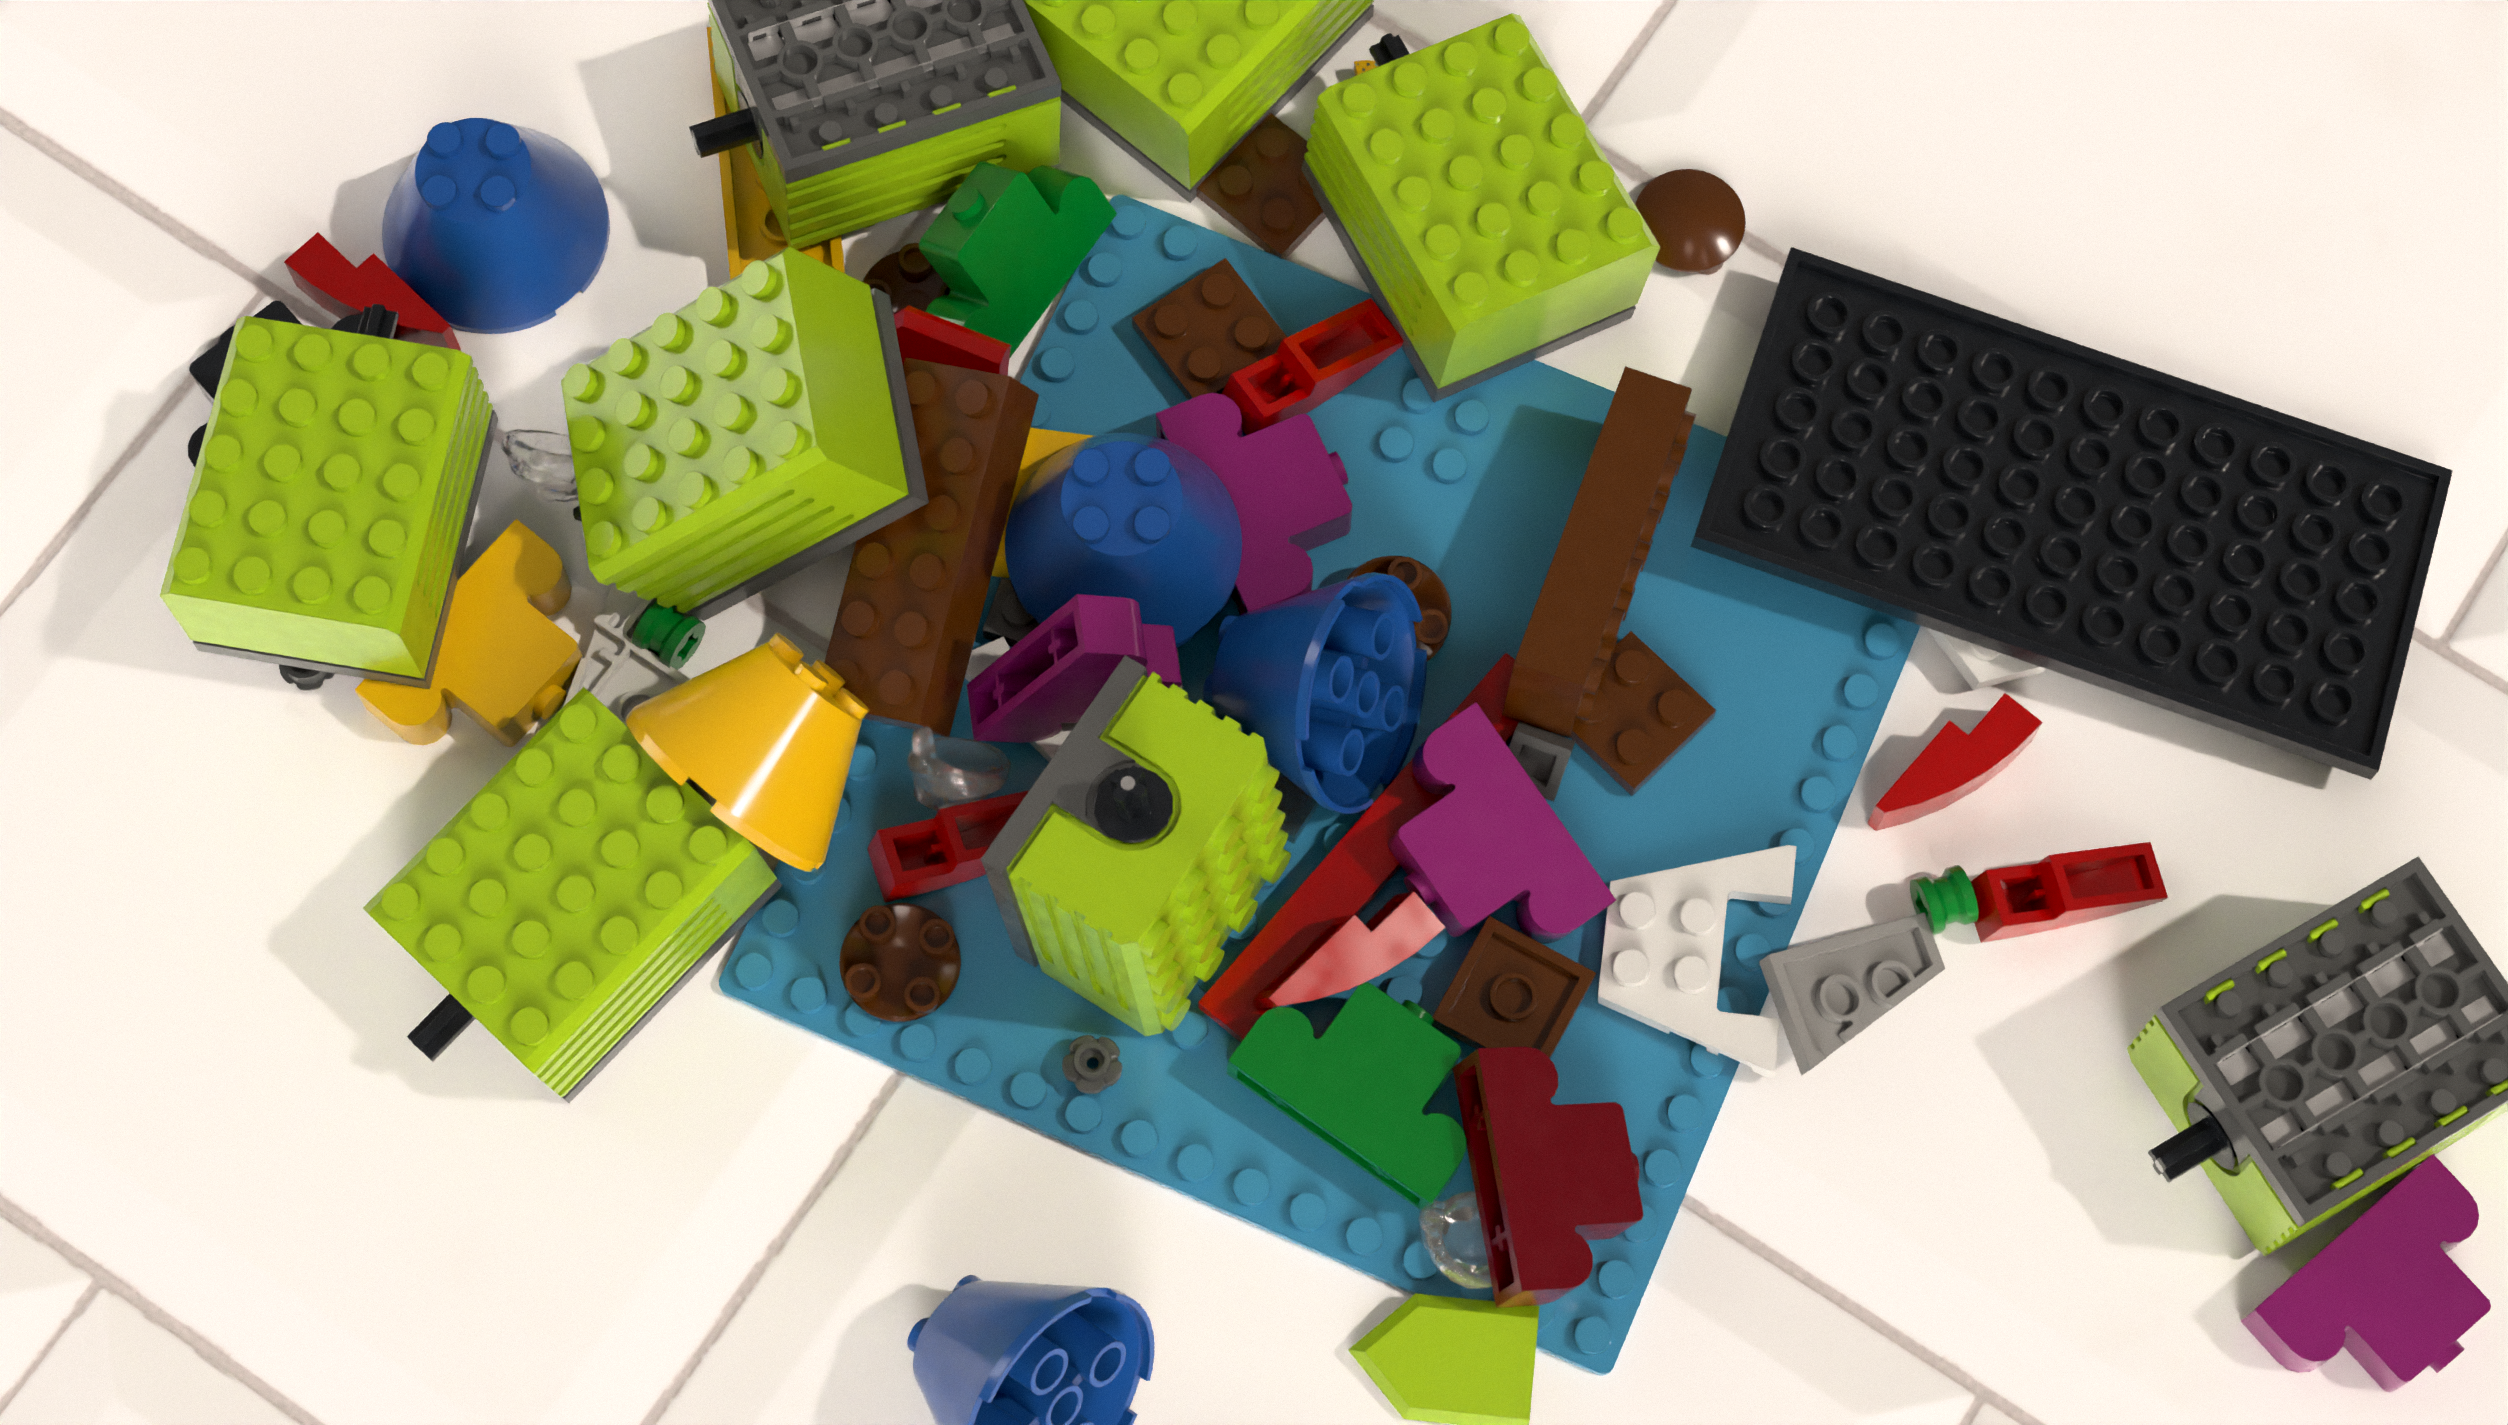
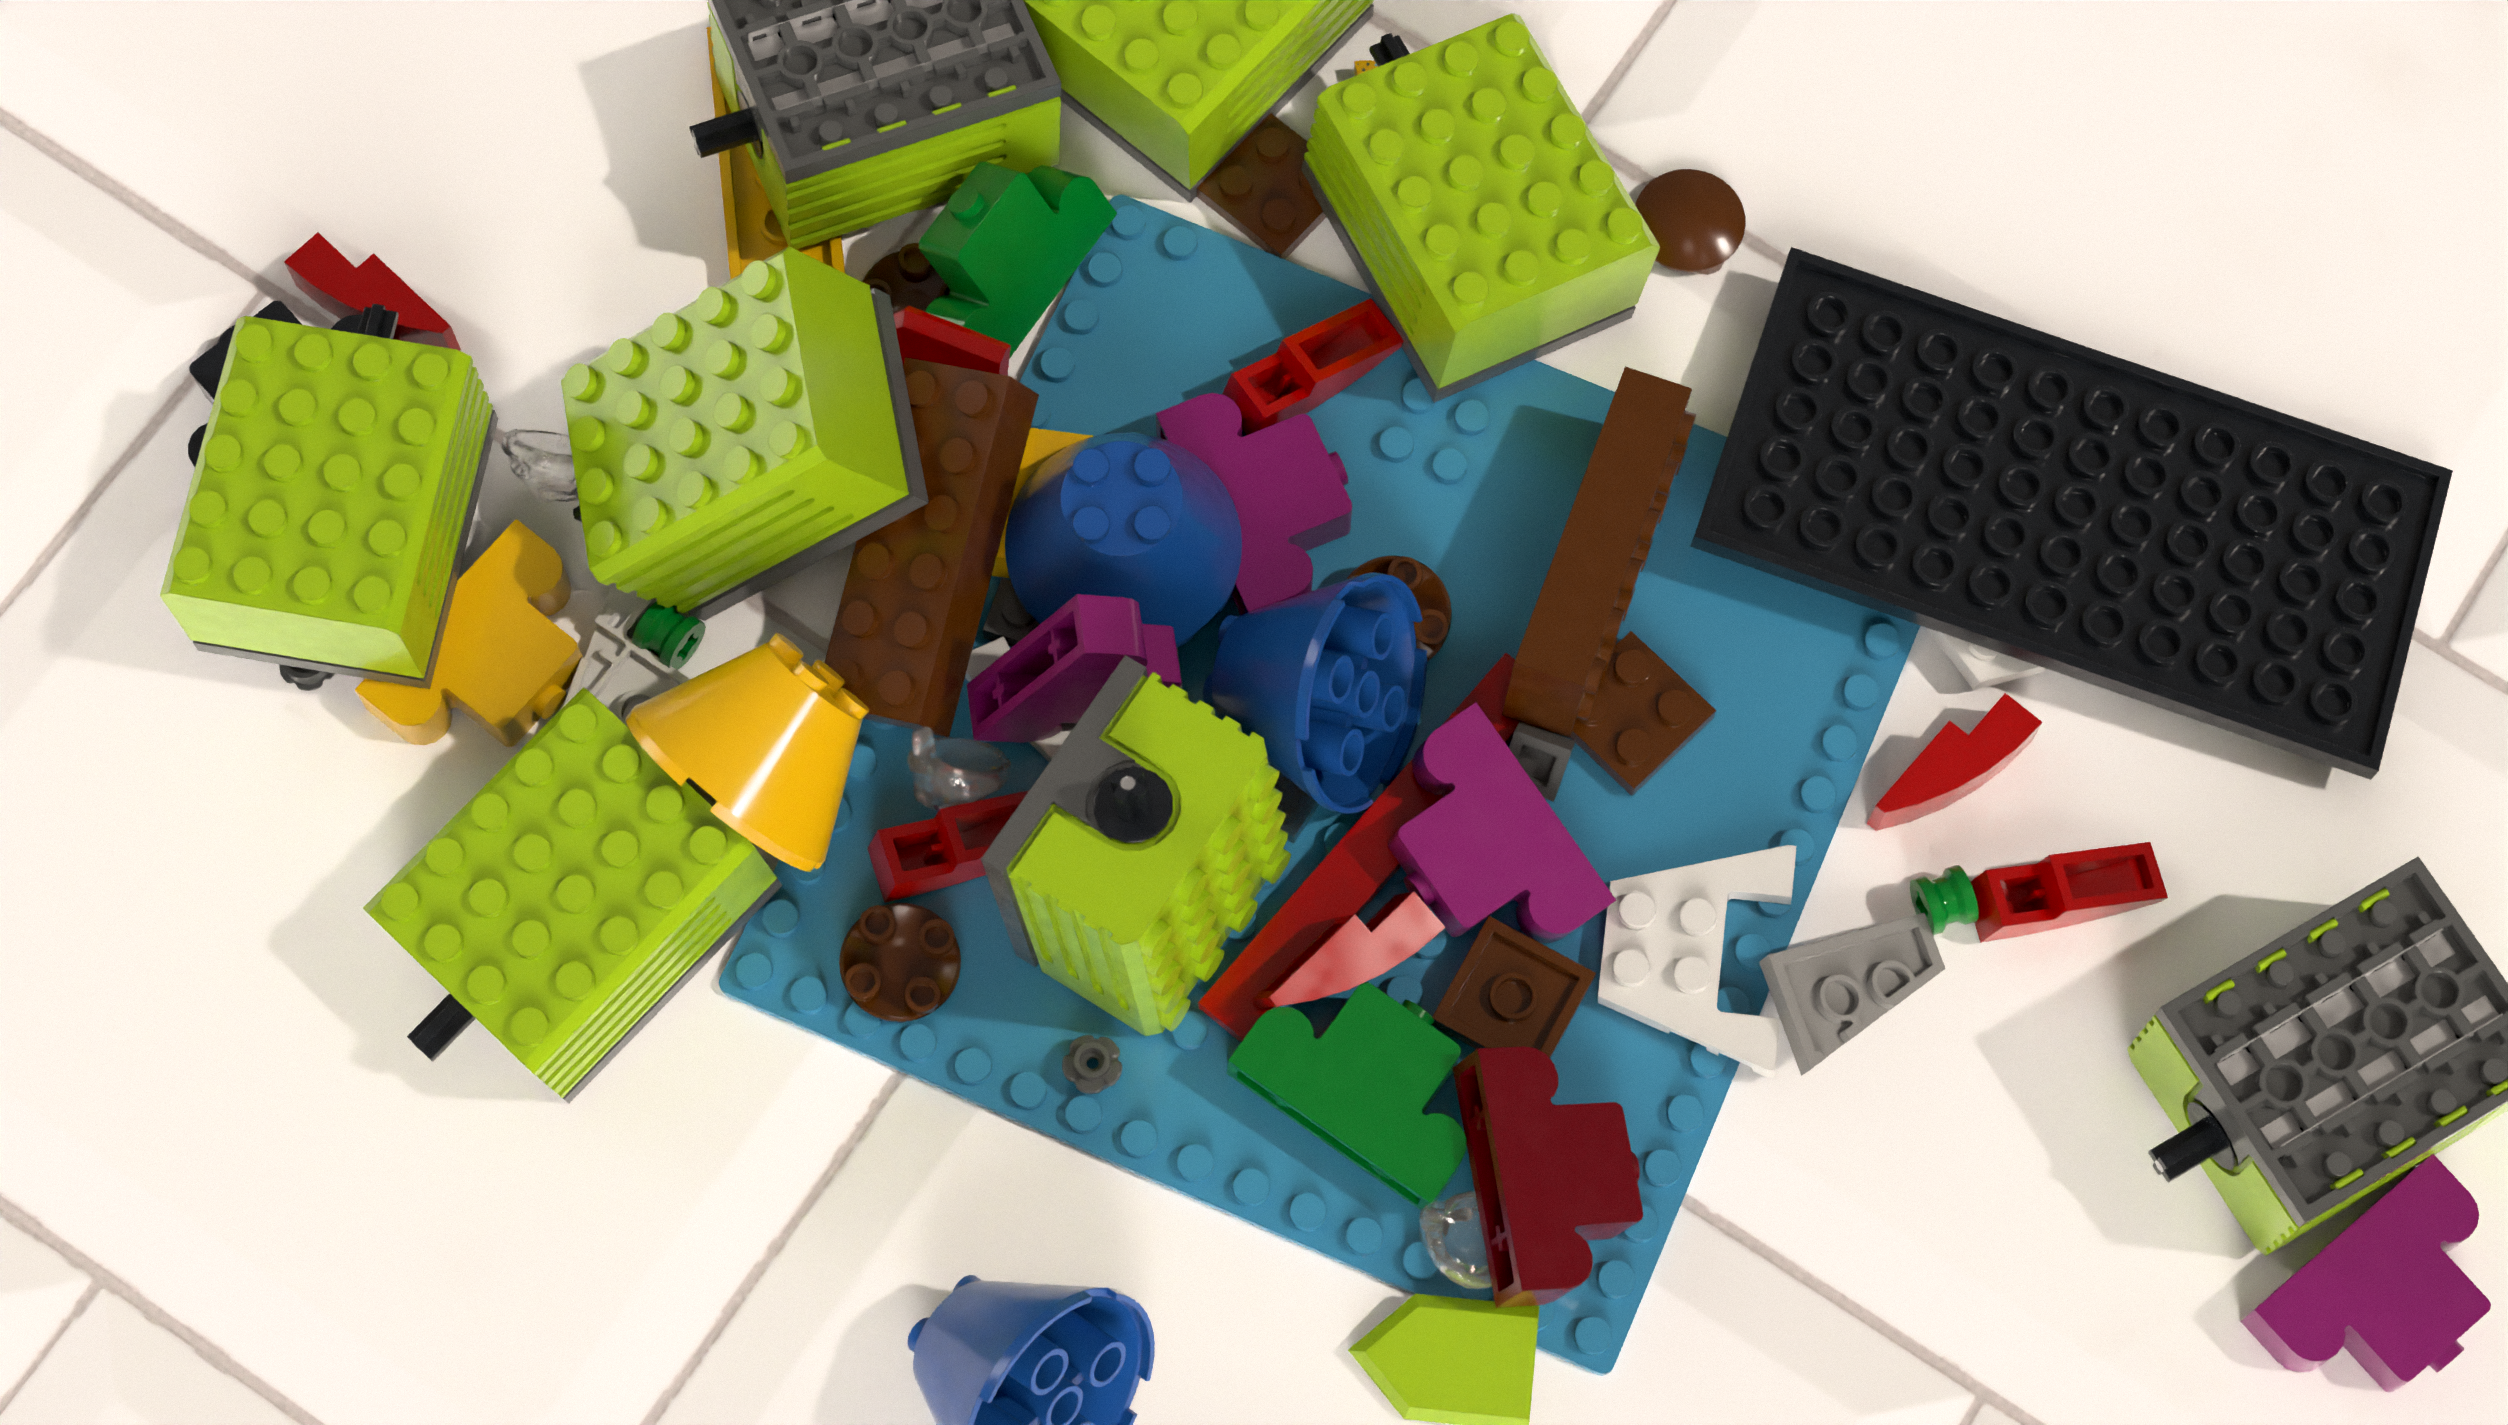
(495, 225): blue cone -> none
(1208, 330): reddish brown plate -> none

